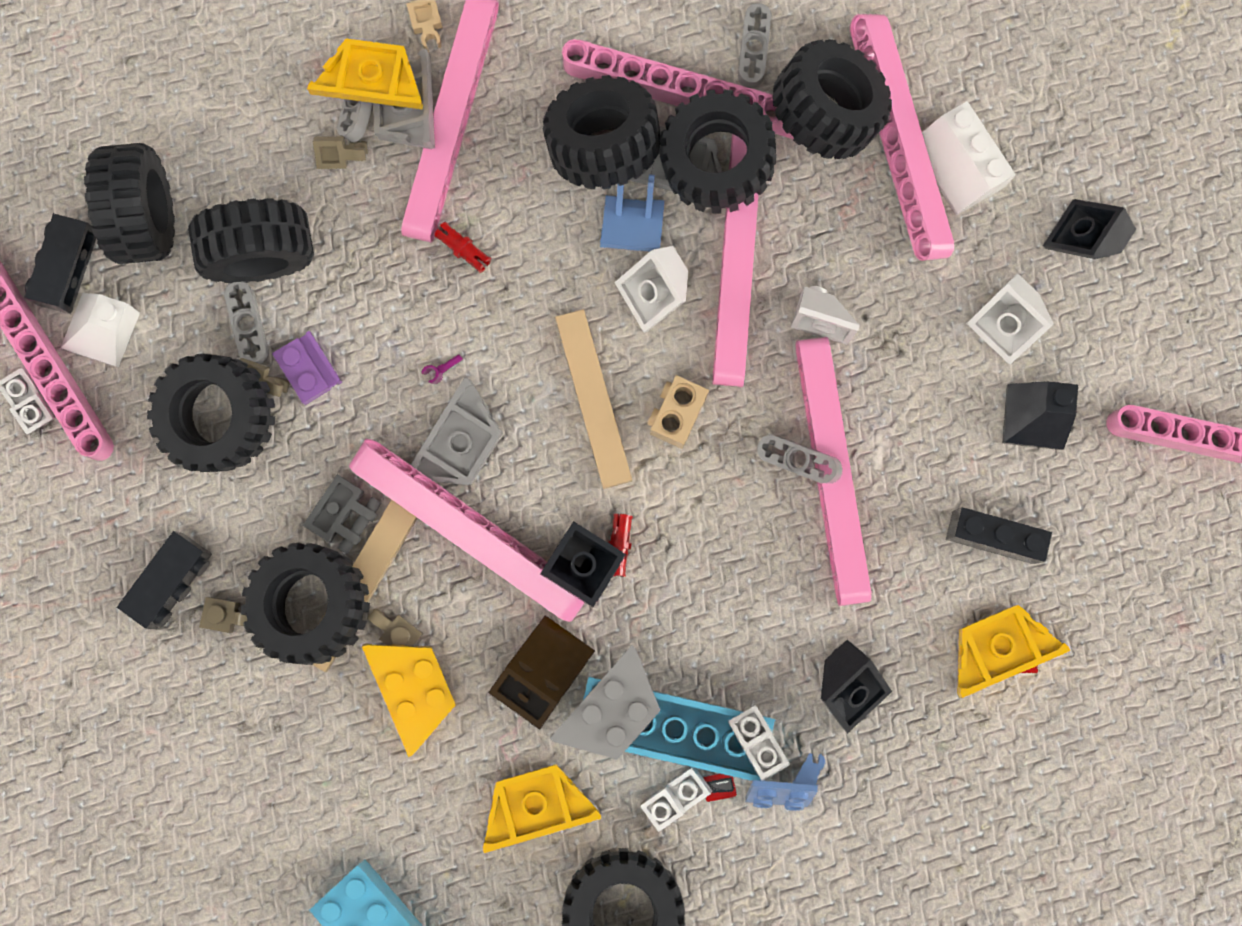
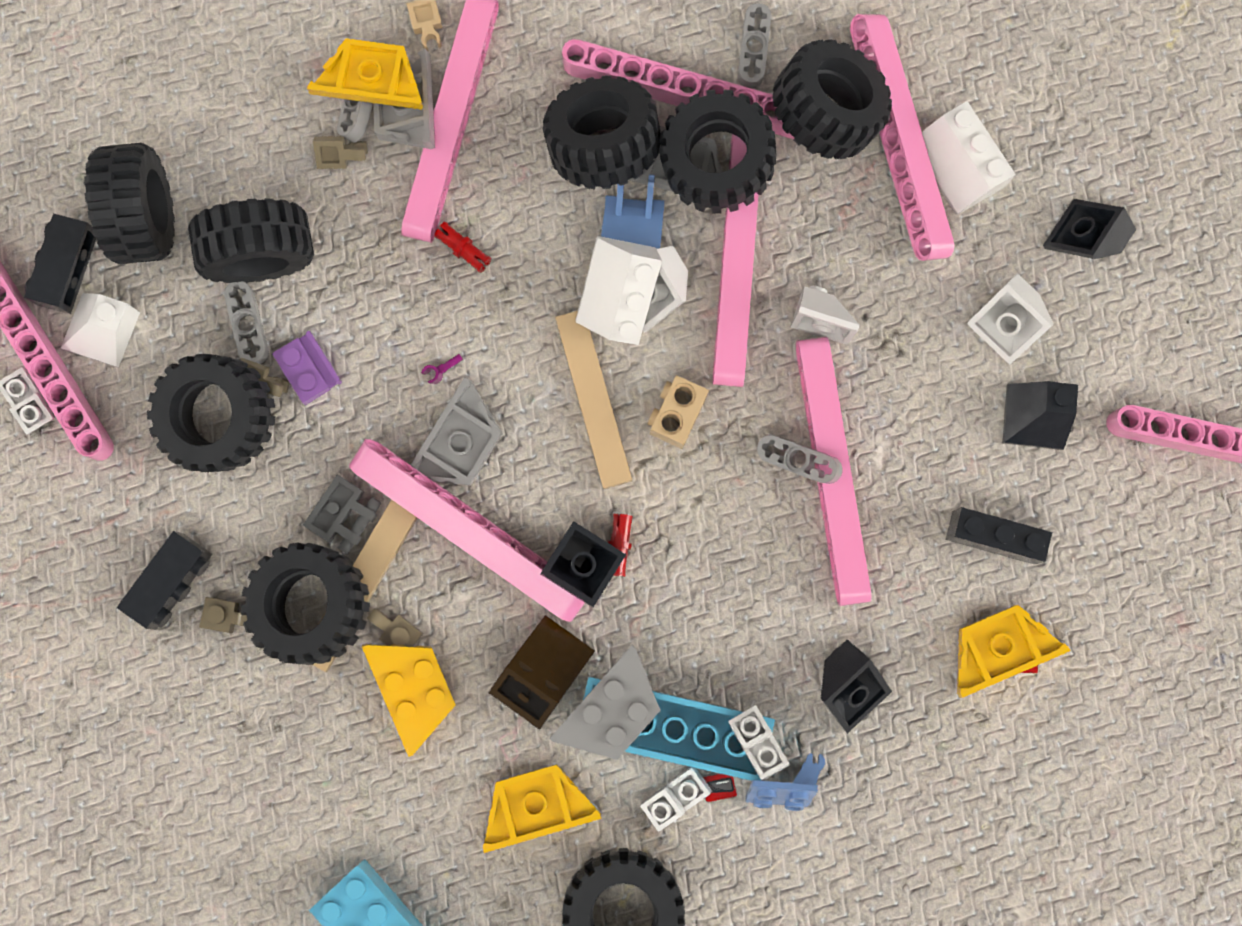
(618, 289): none -> white slope

